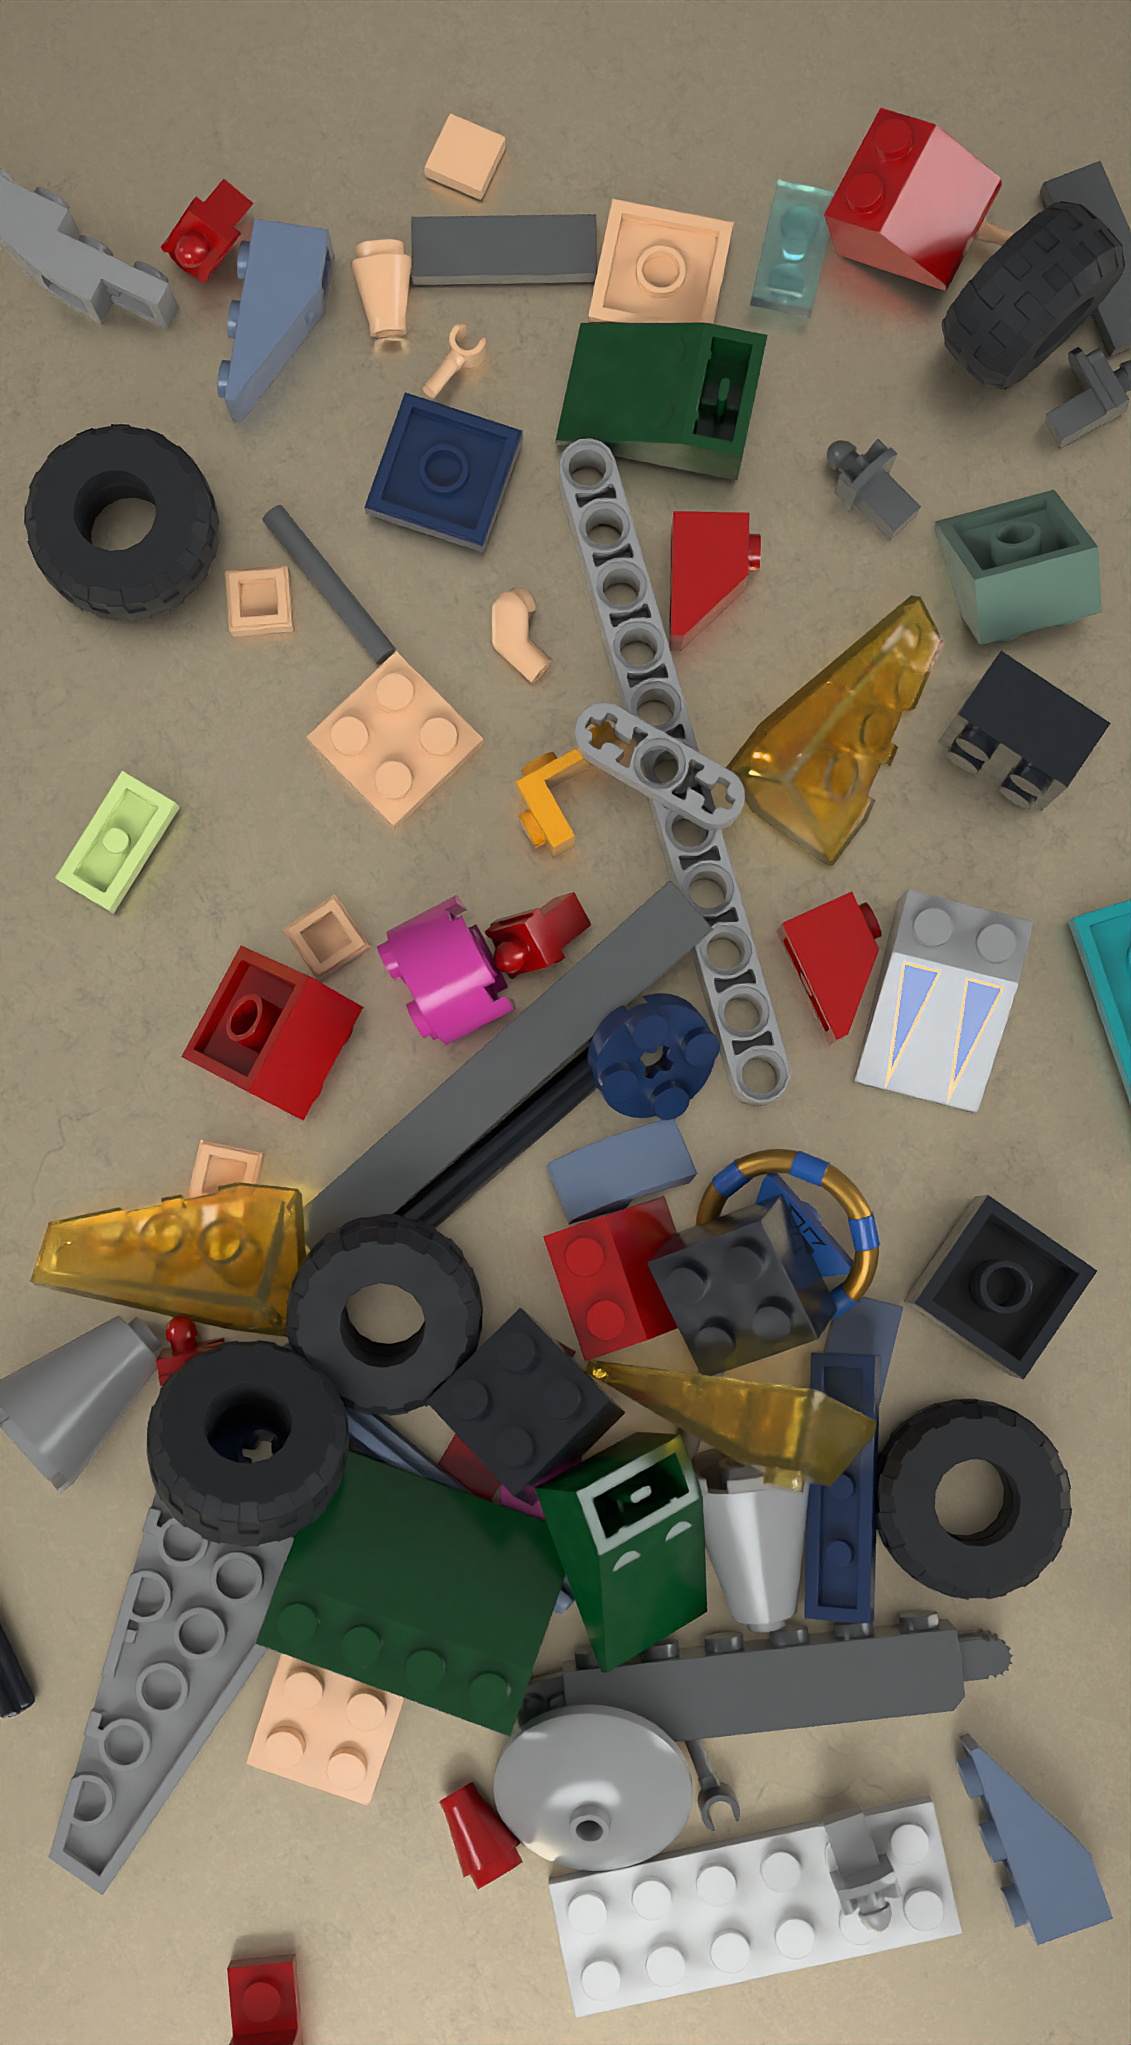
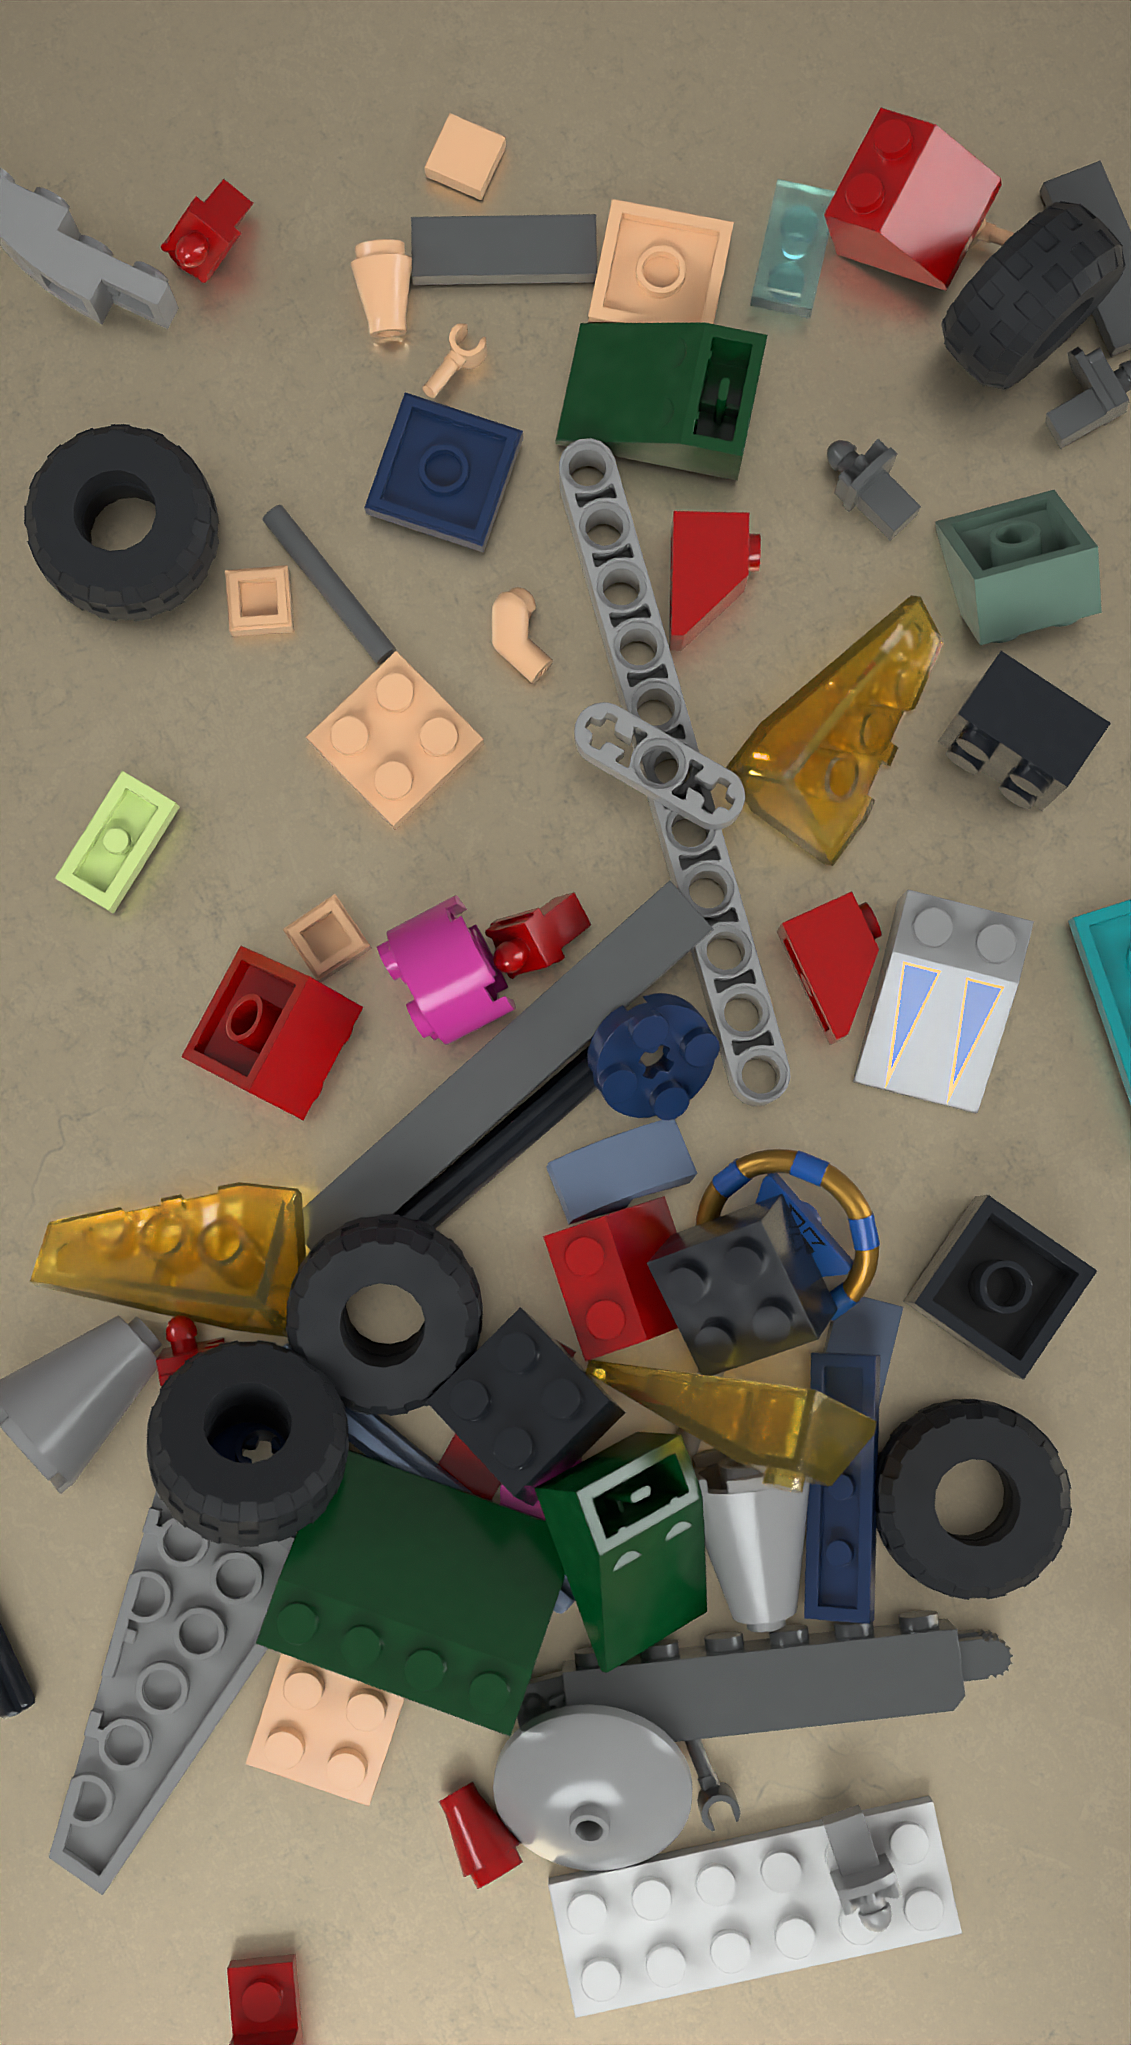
(221, 1166): light nougat tile -> none
(281, 302): sand blue slope -> none
(543, 818): light orange bracket -> none
(1048, 1868): sand blue slope -> none

